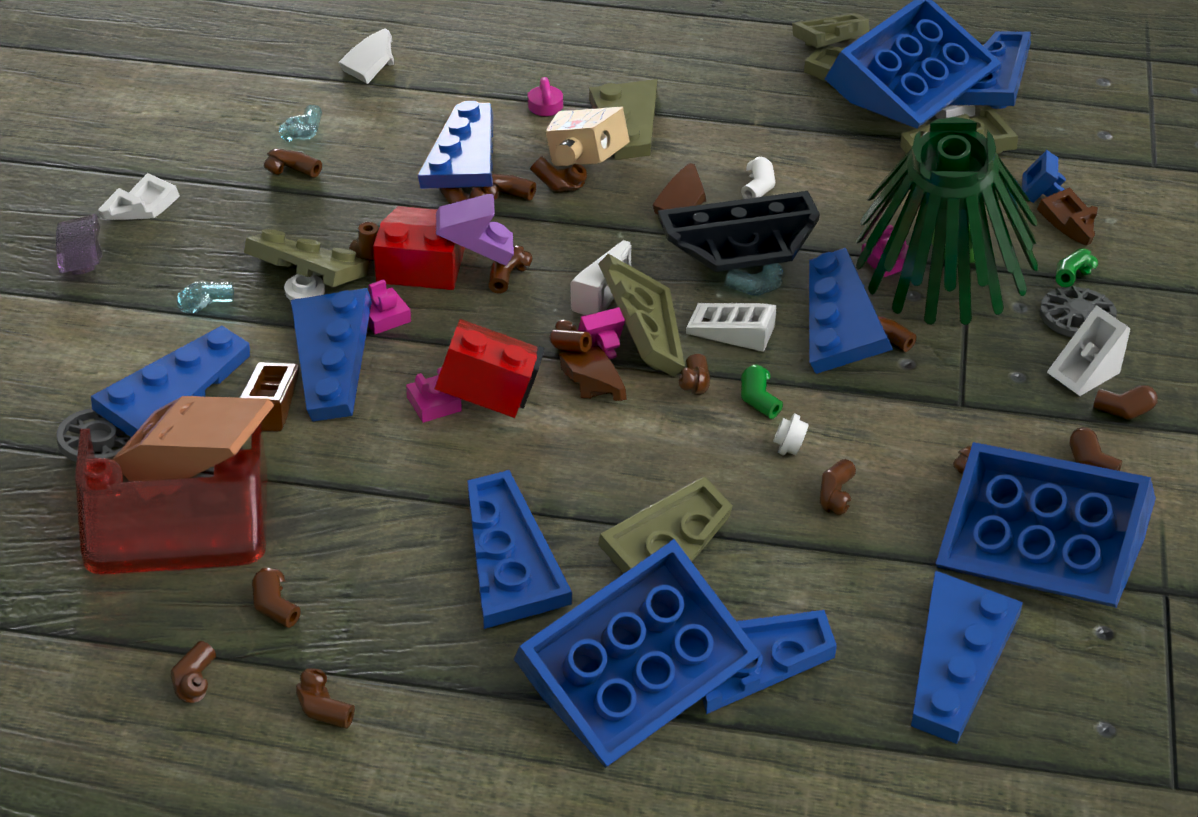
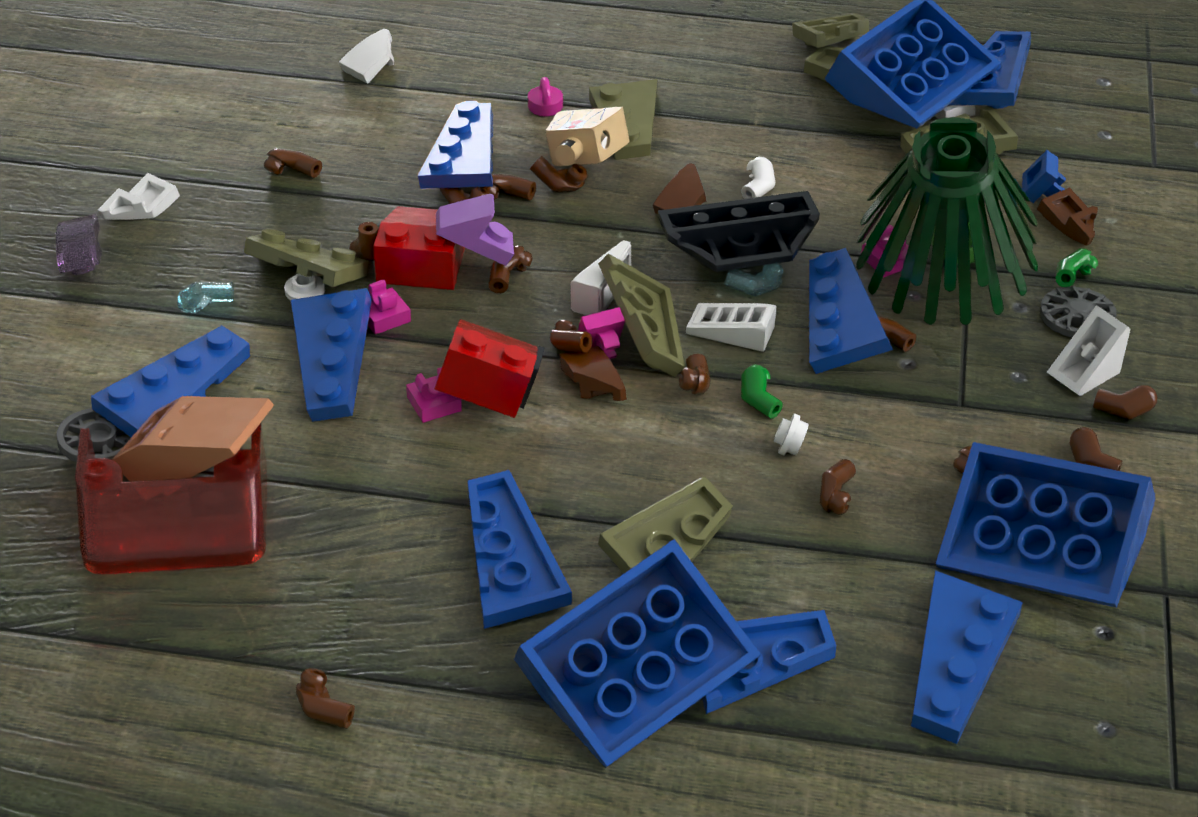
(187, 673): reddish brown arm -> none
(268, 597): reddish brown arm -> none
(278, 384): reddish brown slope -> none
(303, 126): clear light blue arm -> none

